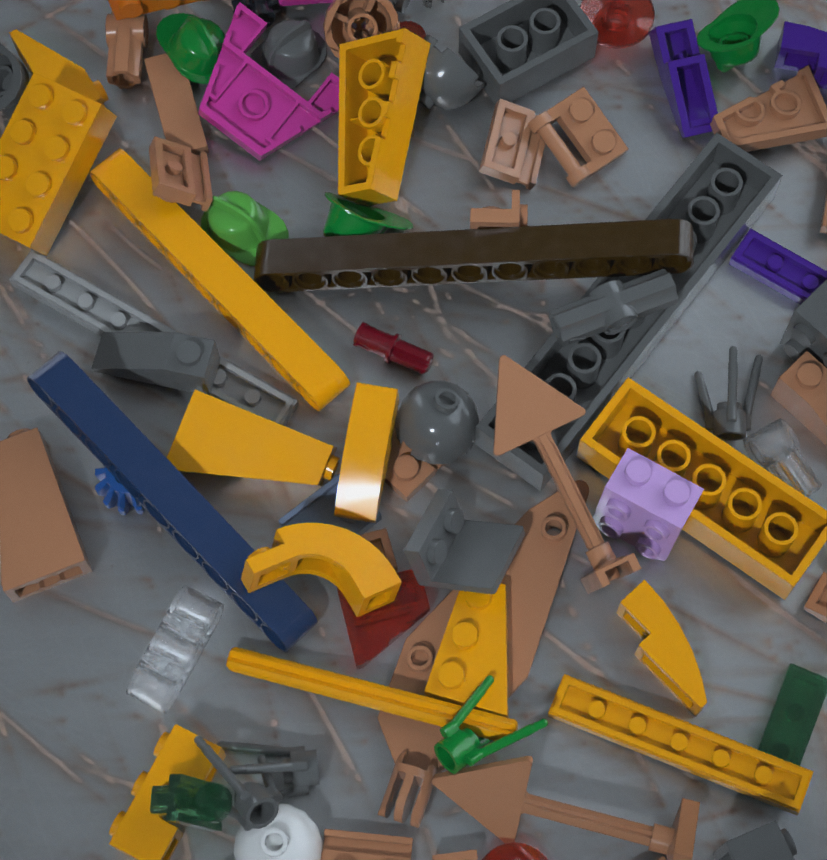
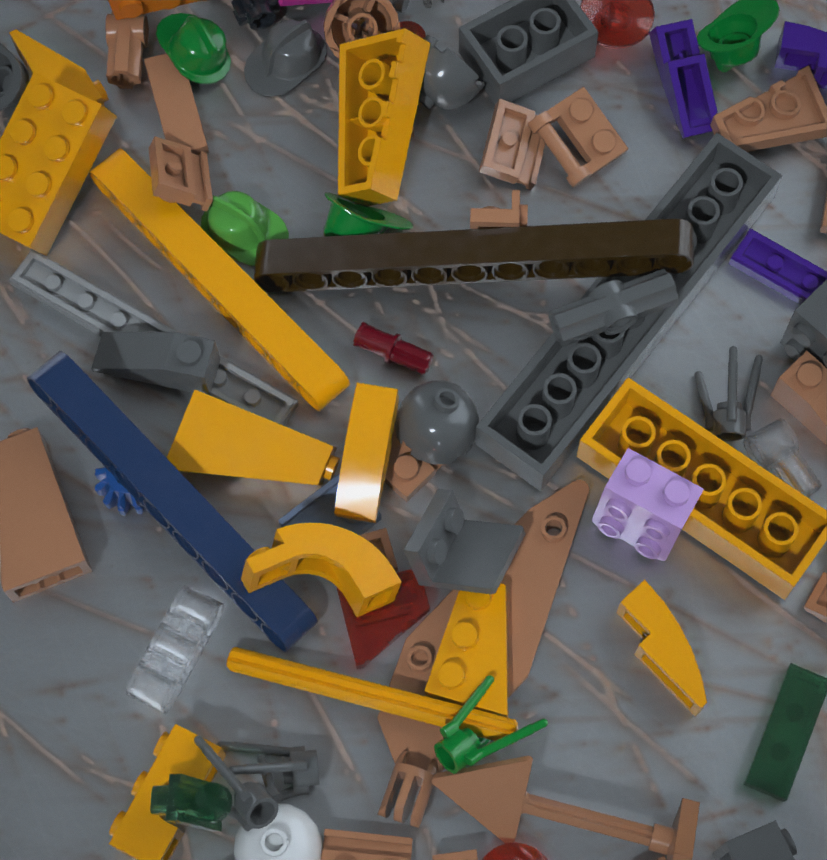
(254, 104): dark pink wing -> none
(529, 412): nougat piece -> none
(681, 744): light orange tile -> none

